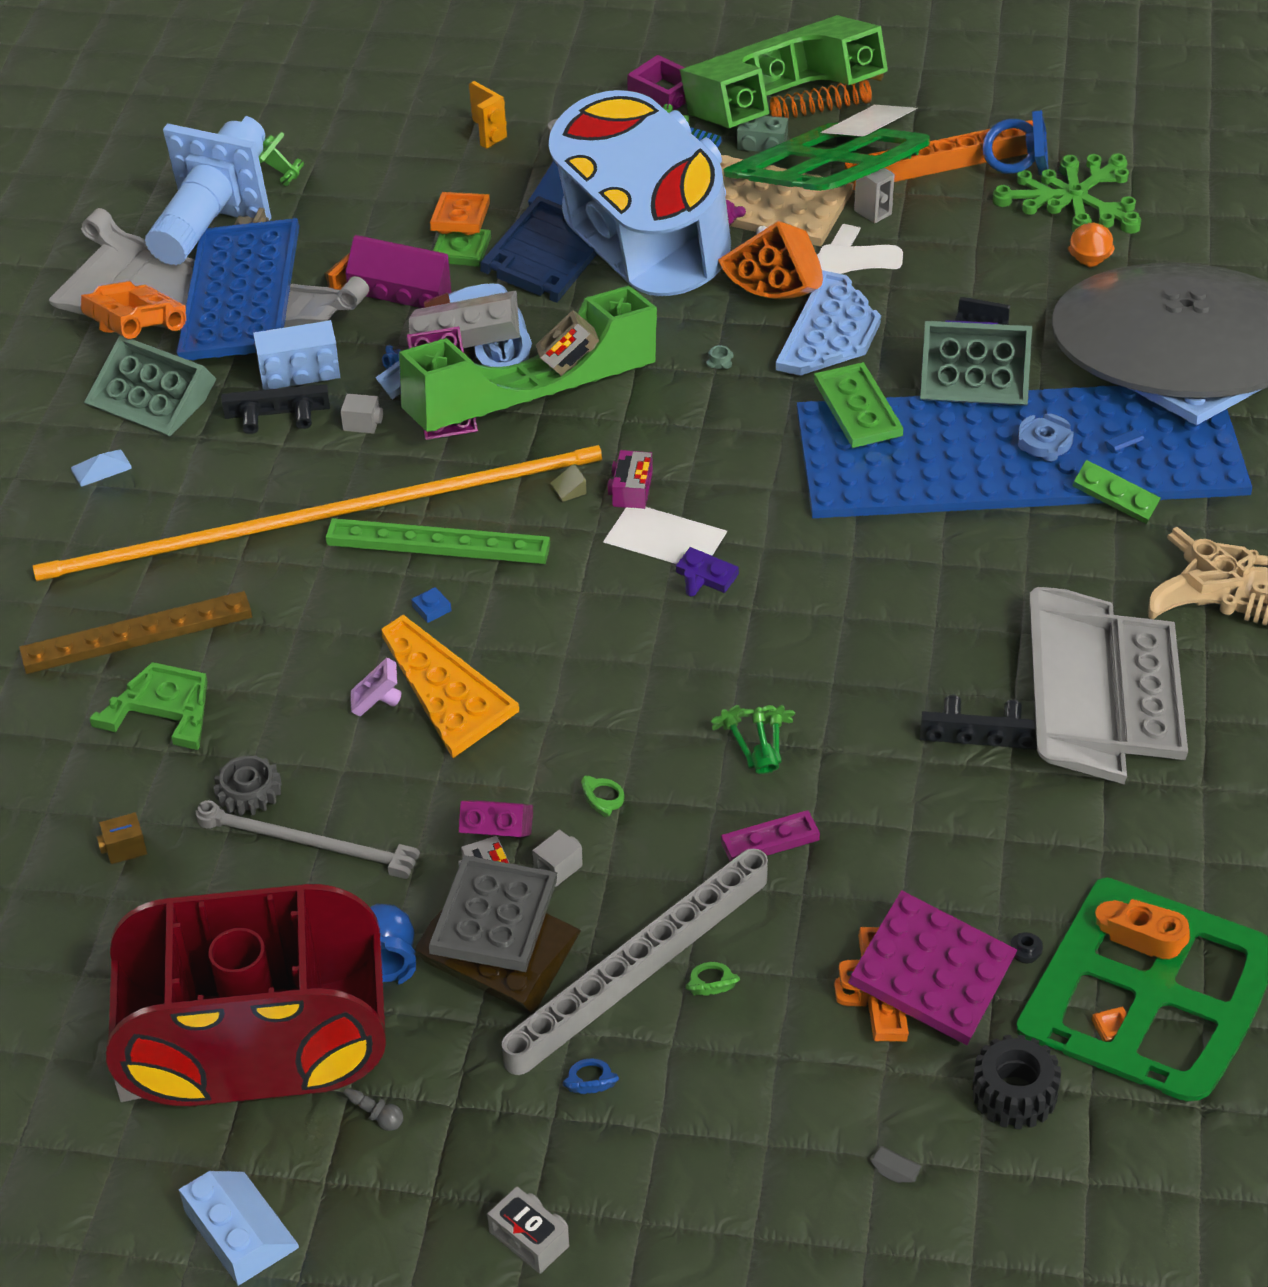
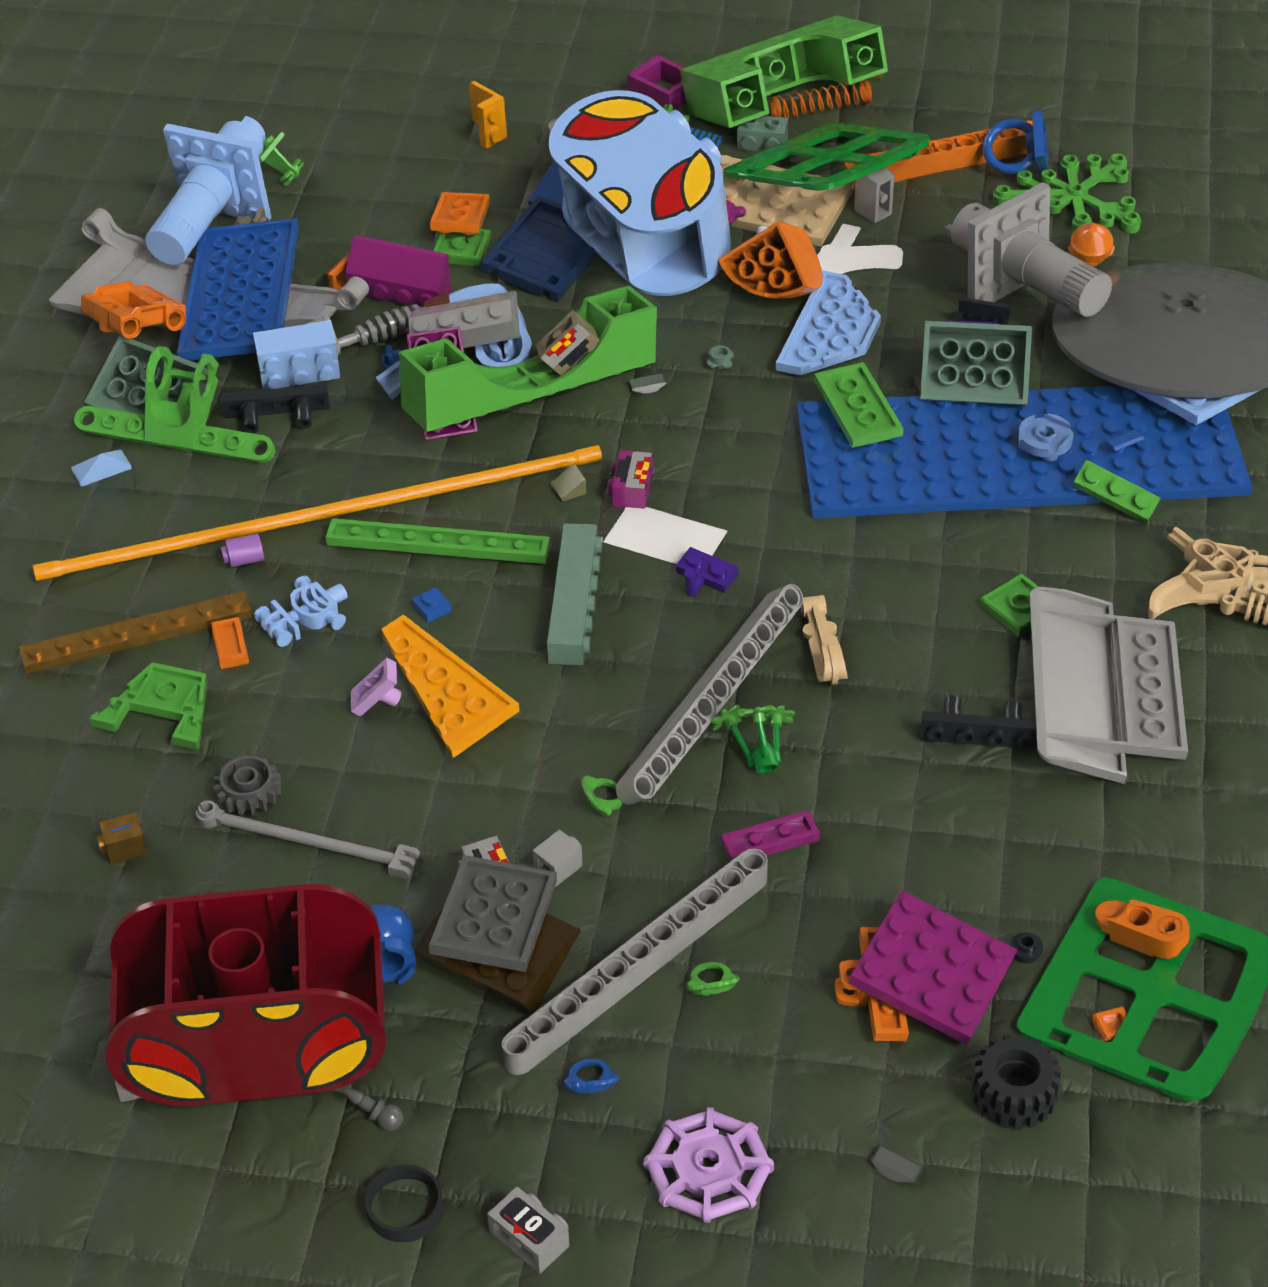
(173, 423): none -> bright green piece
(230, 643): none -> orange tile
(236, 1223): light blue slope -> none
(243, 550): none -> medium lavender brick
(311, 614): none -> light blue piece
(361, 413): light grey brick -> none
(381, 328): none -> light grey piece
(393, 1174): none -> black tyre
(495, 818): magenta window -> none
(573, 594): none -> sand green brick
(647, 384): none -> dark grey piece
(708, 695): none -> light grey beam
(708, 1181): none -> lavender plate
(822, 643): none -> tan piece
(869, 120): white sticker -> none
(1011, 604): none -> bright green tile
(1013, 250): none -> light grey piece

